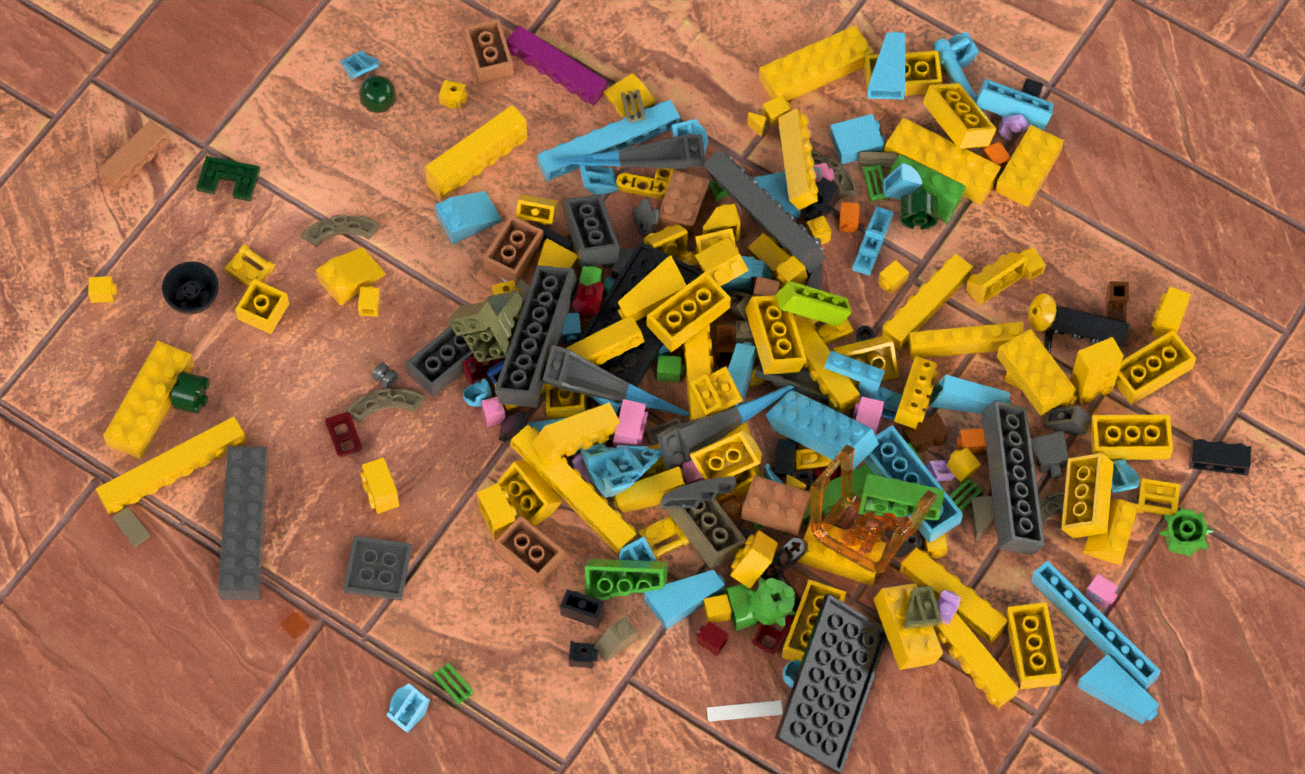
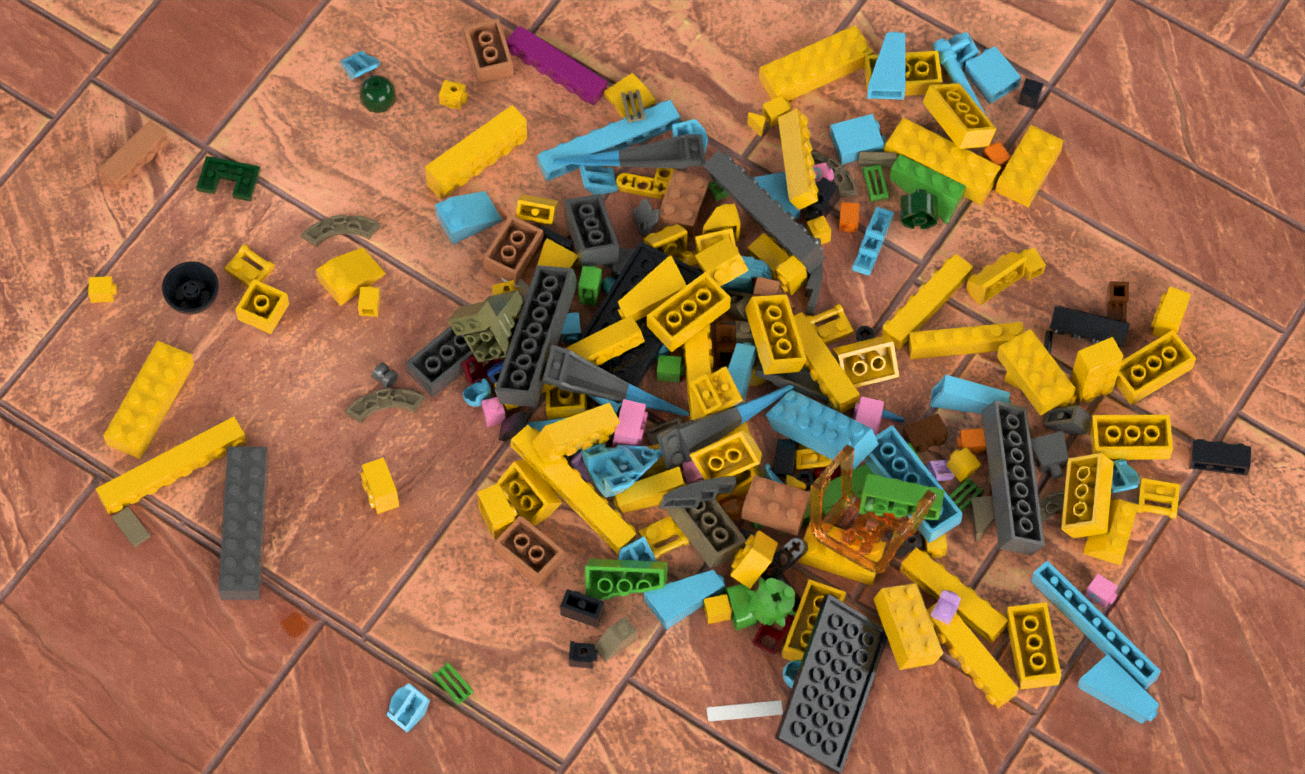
(190, 392): dark green brick -> none
(343, 418): dark red piece -> none
(377, 568): dark grey plate -> none
(588, 299): dark red brick -> none
(712, 638): dark red brick -> none
(813, 303): lime brick -> none
(868, 376): medium azure bracket -> none
(893, 277): yellow brick -> none
(901, 182): medium azure brick -> none
(915, 392): yellow brick -> none
(922, 608): olive wing -> none
(992, 74): none -> medium azure brick
(1008, 102): medium azure brick -> none
(1012, 124): lavender bracket -> none
(1042, 312): yellow dish -> none
(1194, 535): bright green brick -> none

